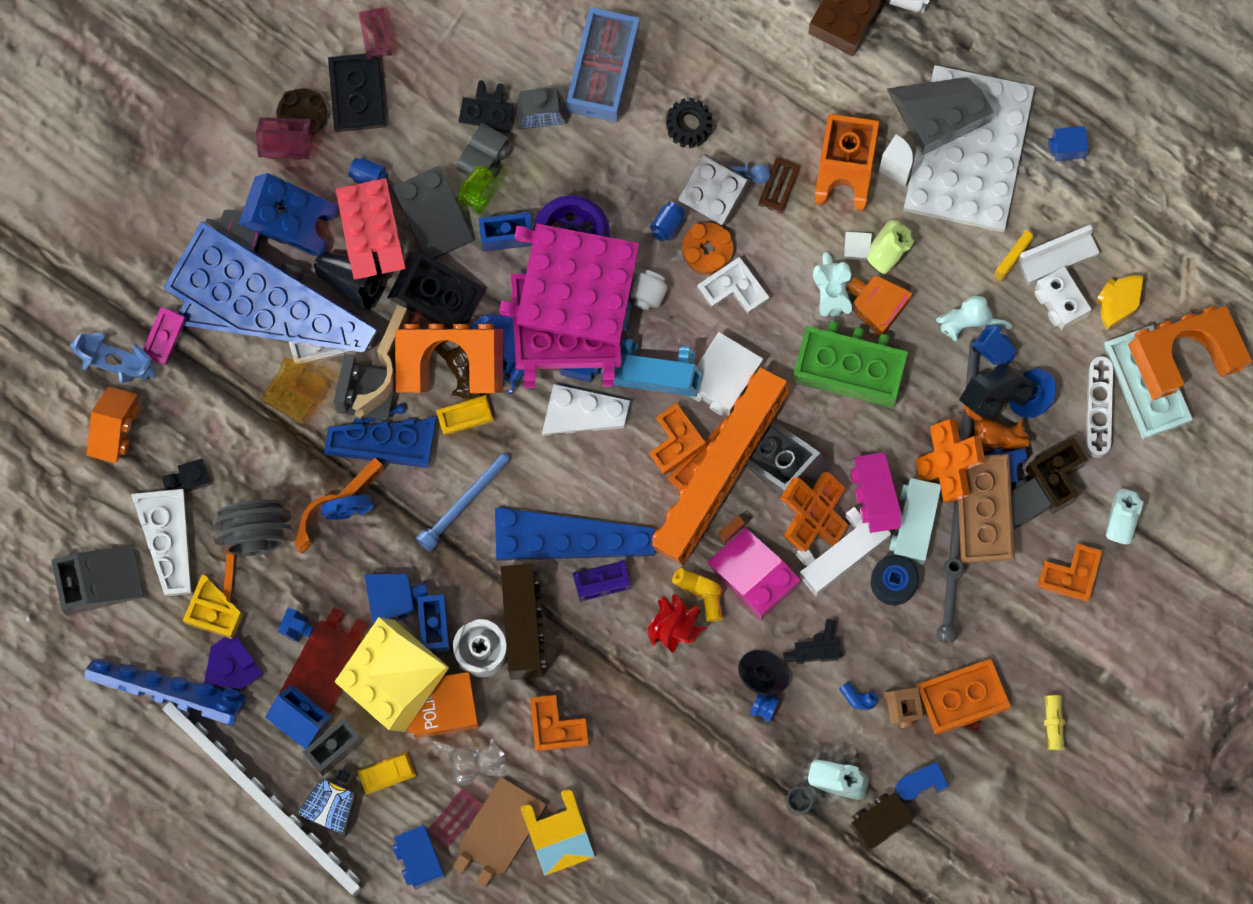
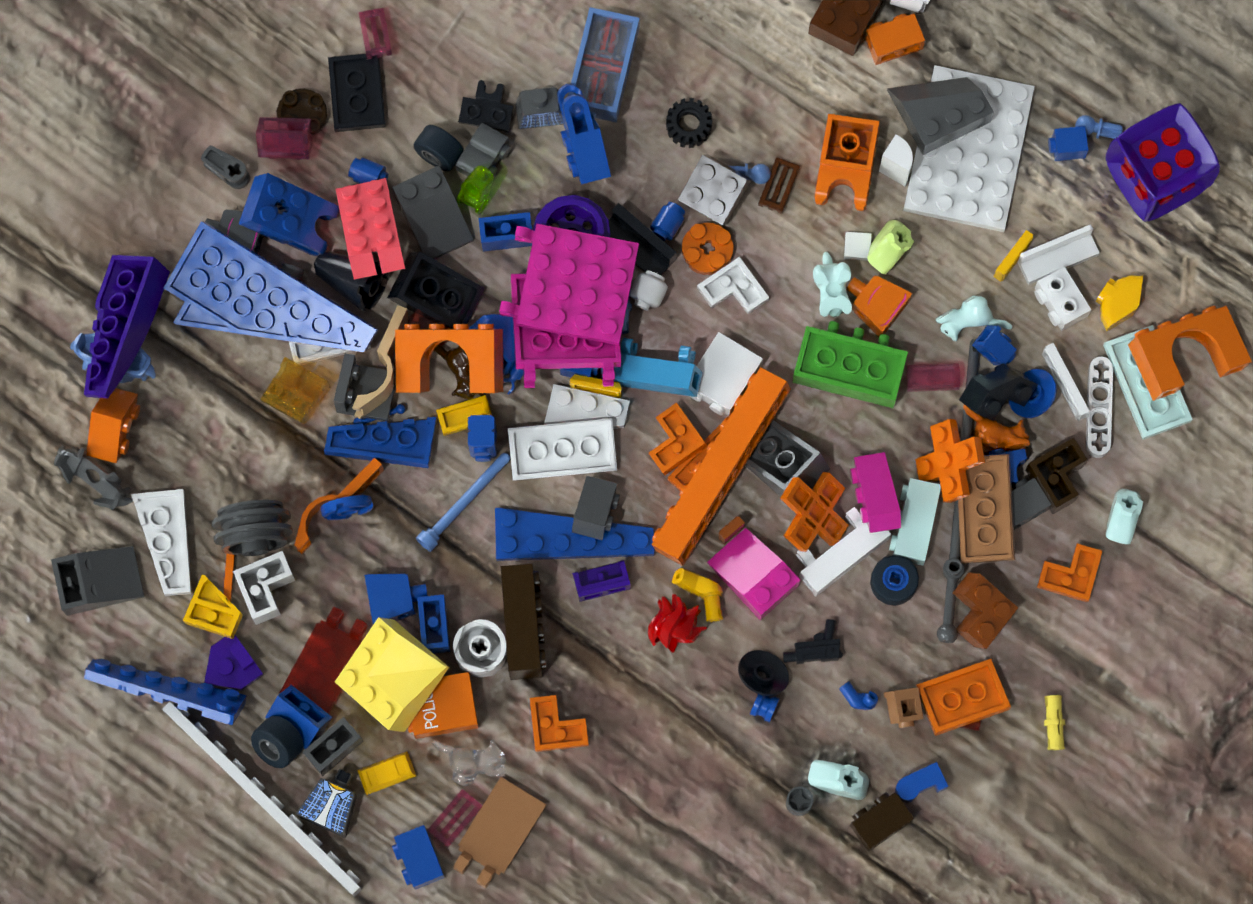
(75, 462): none -> dark grey piece
(124, 316): none -> dark purple wedge
(164, 335): dark pink plate -> none
(190, 475): black plate -> none
(224, 166): none -> dark grey piece
(259, 580): none -> white brick
(277, 742): none -> black wheel
(295, 625): blue tile -> none
(438, 147): none -> black wheel
(482, 437): none -> blue brick
(560, 838): yellow flag -> none
(562, 449): none -> white plate
(582, 137): none -> blue brick
(594, 508): none -> dark grey brick
(595, 386): none -> yellow tile
(652, 251): none -> black panel
(894, 38): none -> orange brick
(932, 377): none -> clear pink brick
(988, 610): none -> dark orange brick
(1065, 382): none -> white tile
(1101, 129): none -> medium blue axle
(1162, 162): none -> dark purple piece

